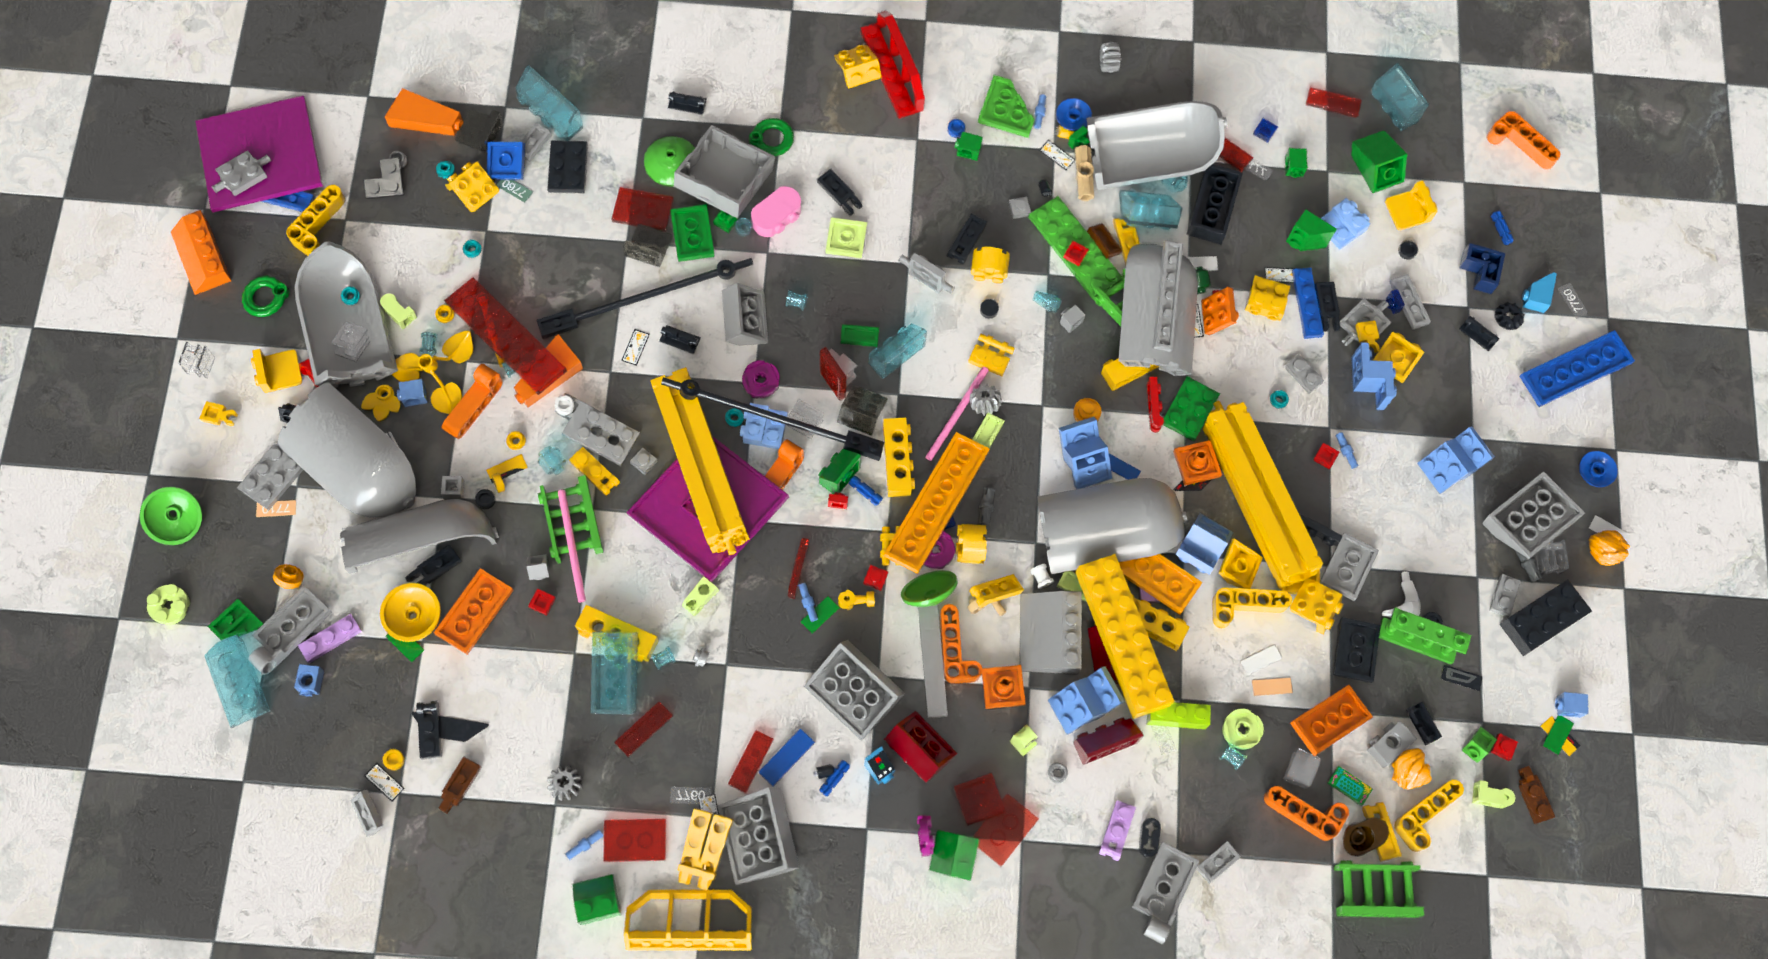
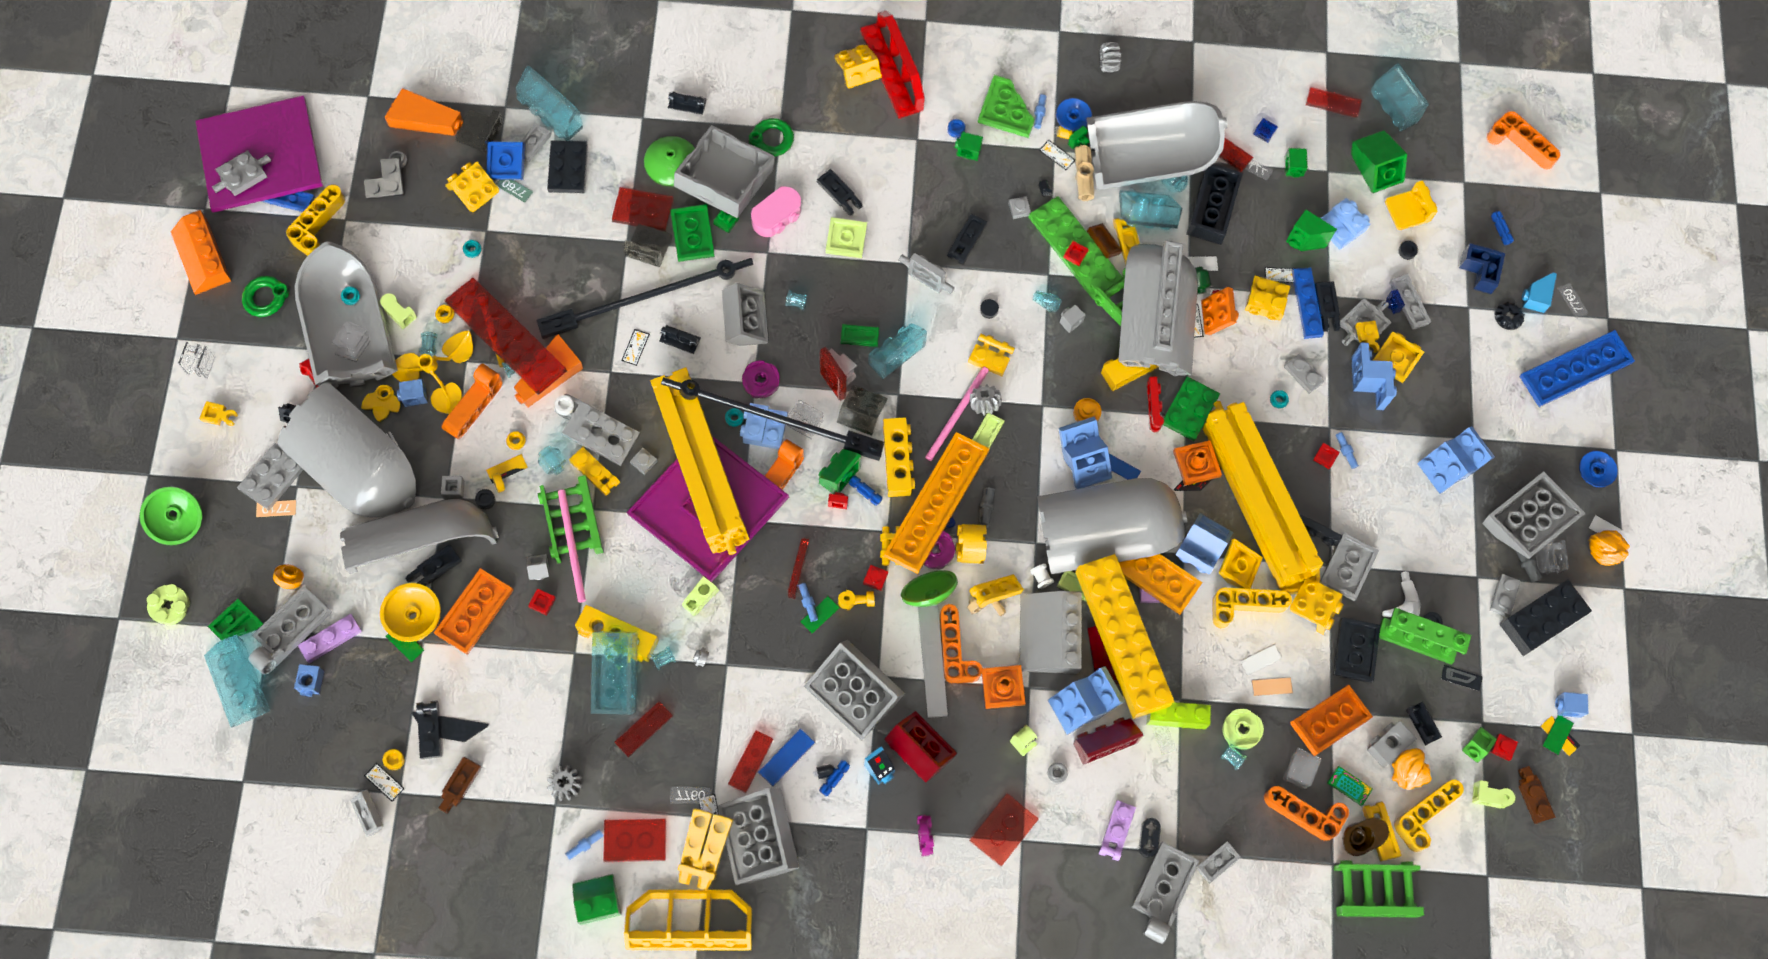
(276, 370): yellow bracket -> none
(445, 173): teal plate -> none
(739, 223): clear light blue bush -> none
(954, 855): green slope -> none
(979, 799): clear red plate -> none
(990, 264): yellow brick -> none
(1155, 631): yellow brick -> none
(1479, 333): black hinge -> none

